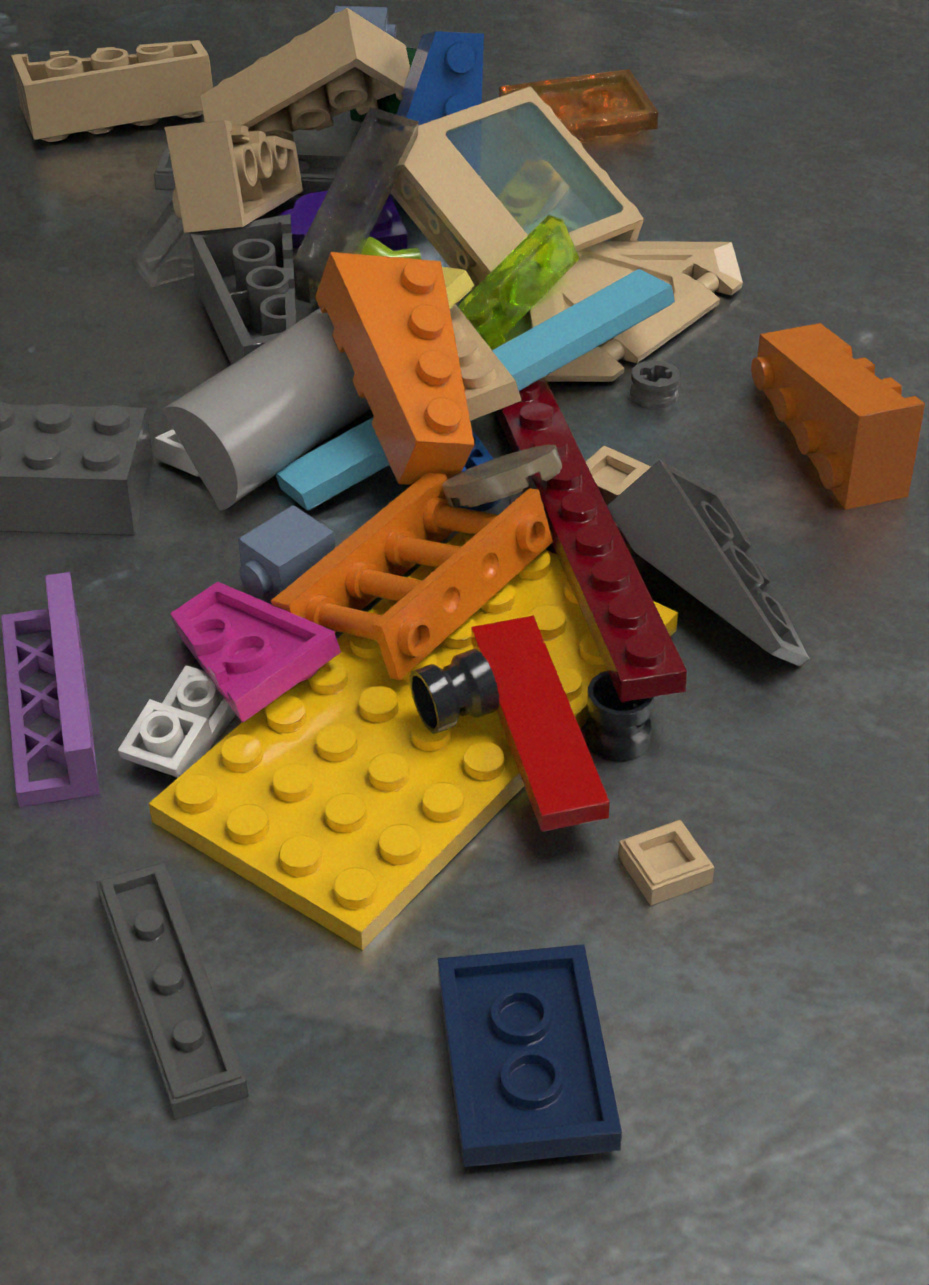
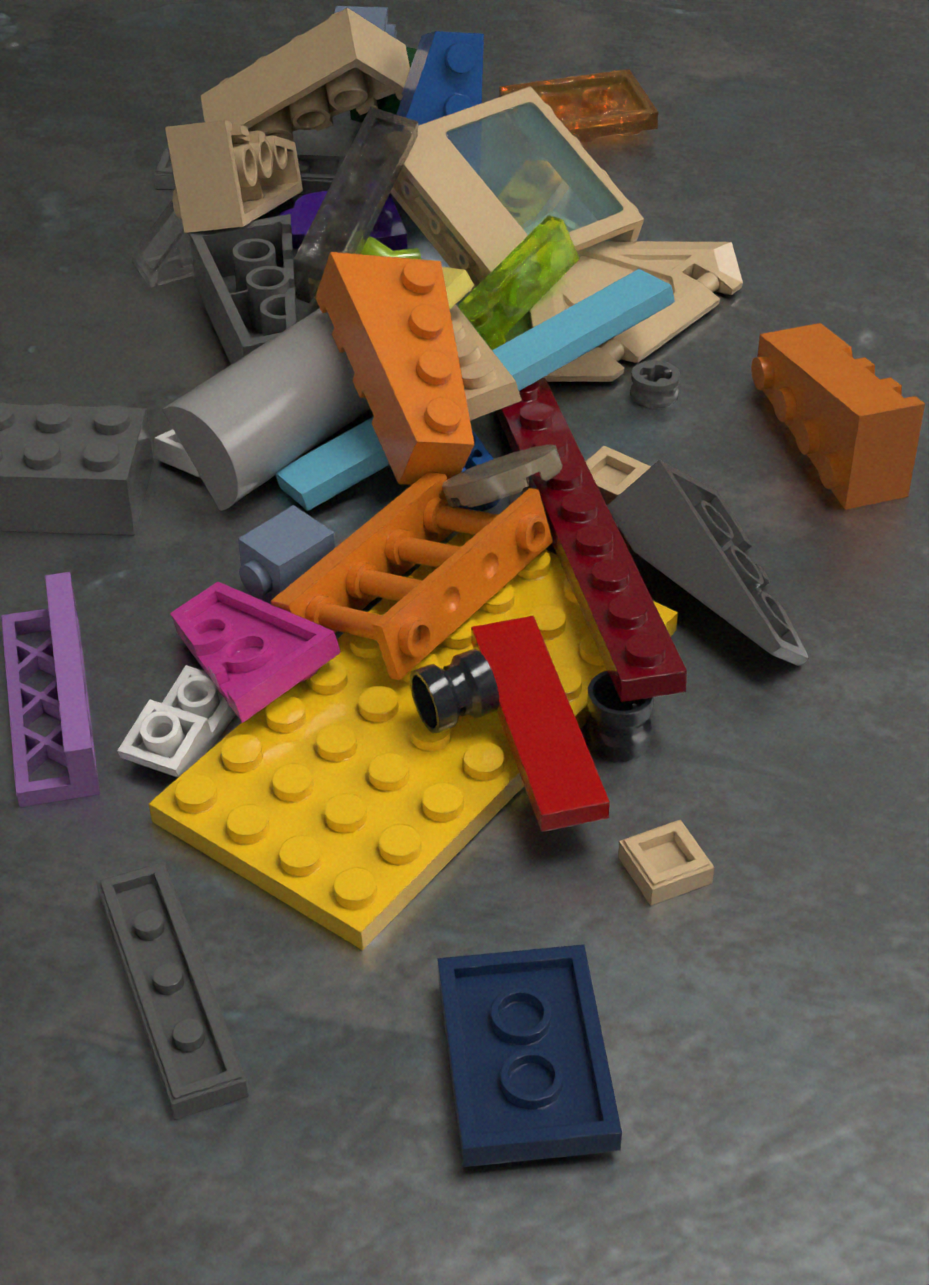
(111, 88): tan wedge -> none

